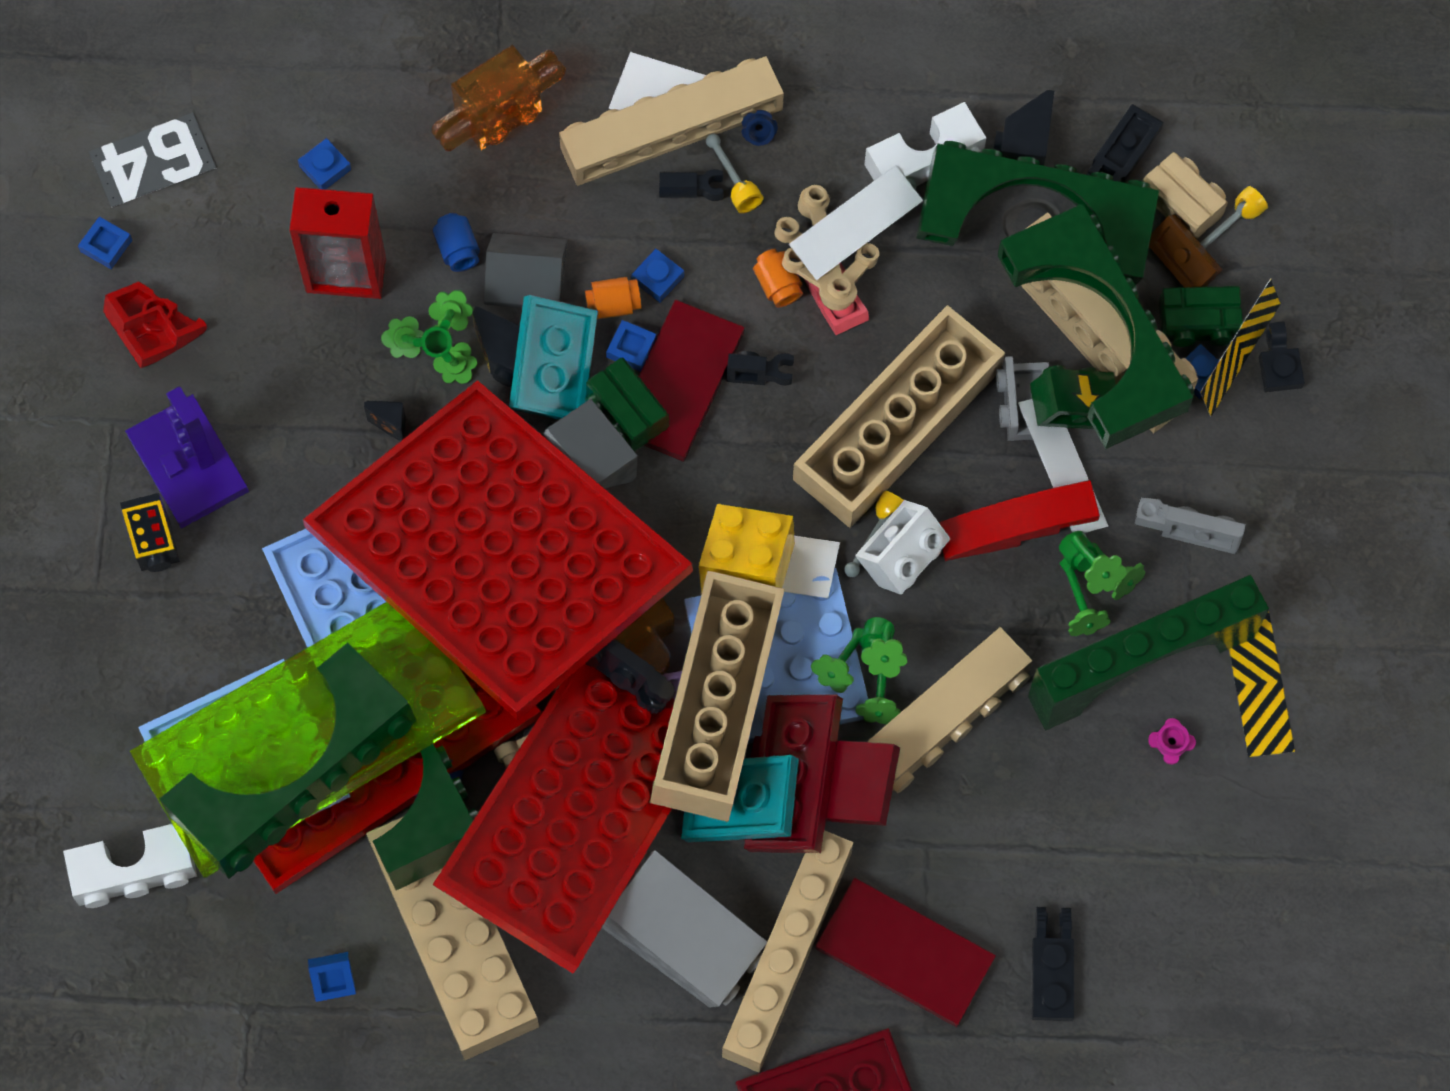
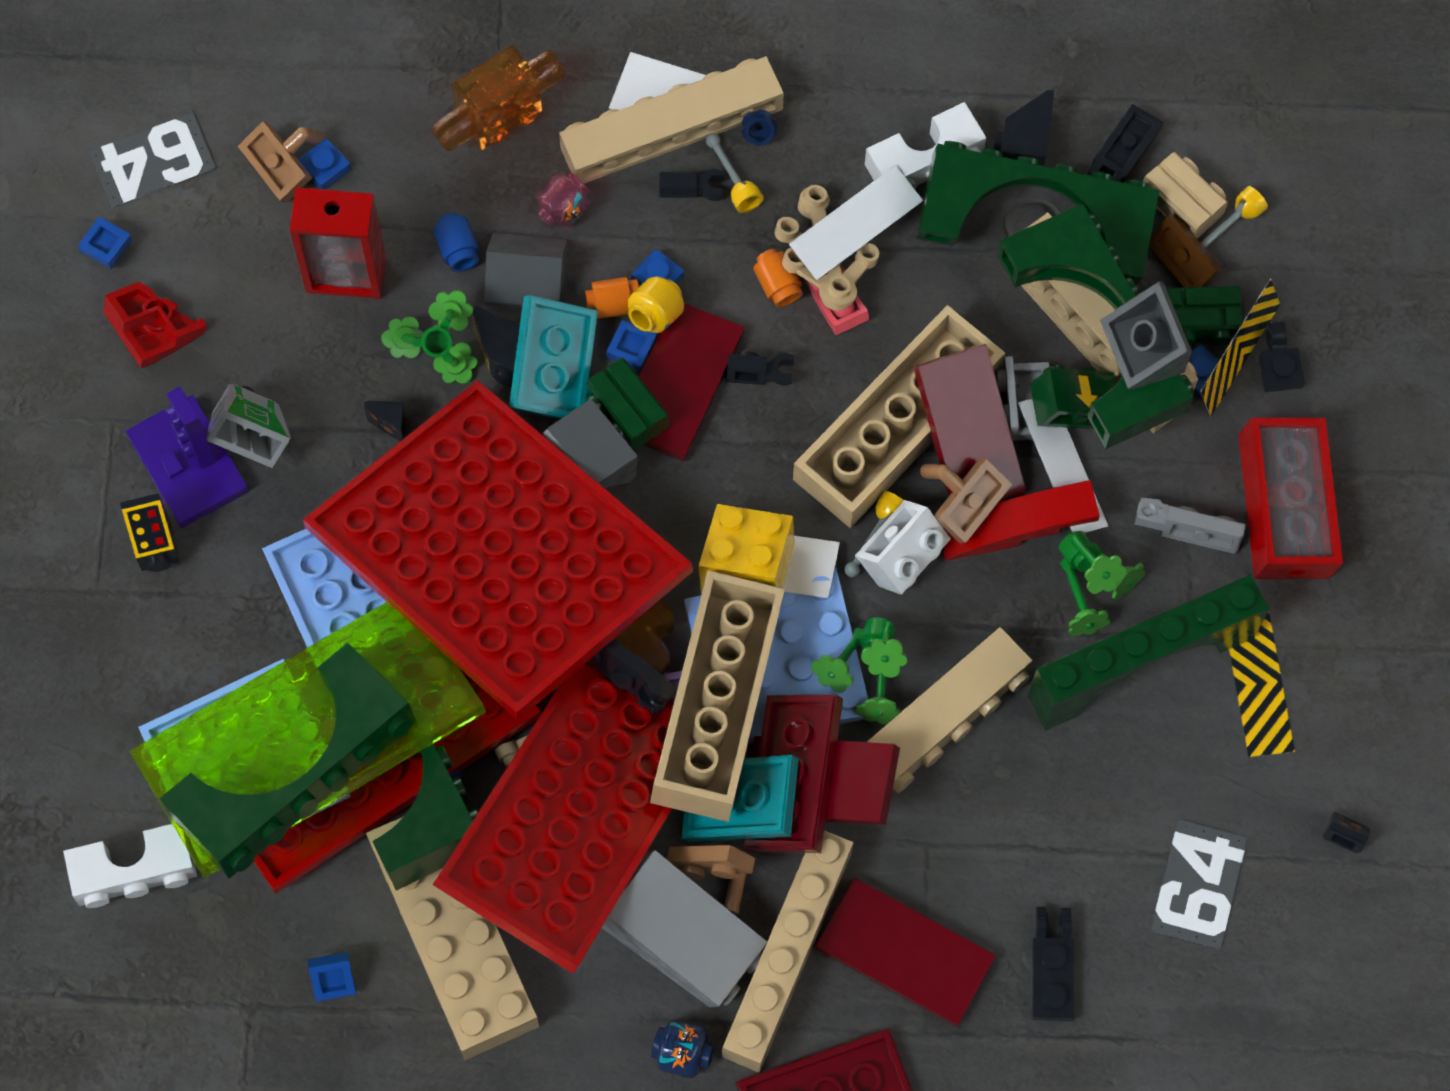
(249, 425): none -> light grey torso
(276, 158): none -> medium nougat plate
(562, 200): none -> clear pink head
(655, 305): none -> yellow head
(682, 1049): none -> dark blue head
(718, 860): none -> medium nougat plate
(968, 414): none -> tile
(970, 498): none -> medium nougat plate
(1147, 338): none -> dark grey slope
(1174, 730): dark pink plate -> none
(1199, 884): none -> sticker
(1290, 498): none -> brick
(1346, 833): none -> black slope

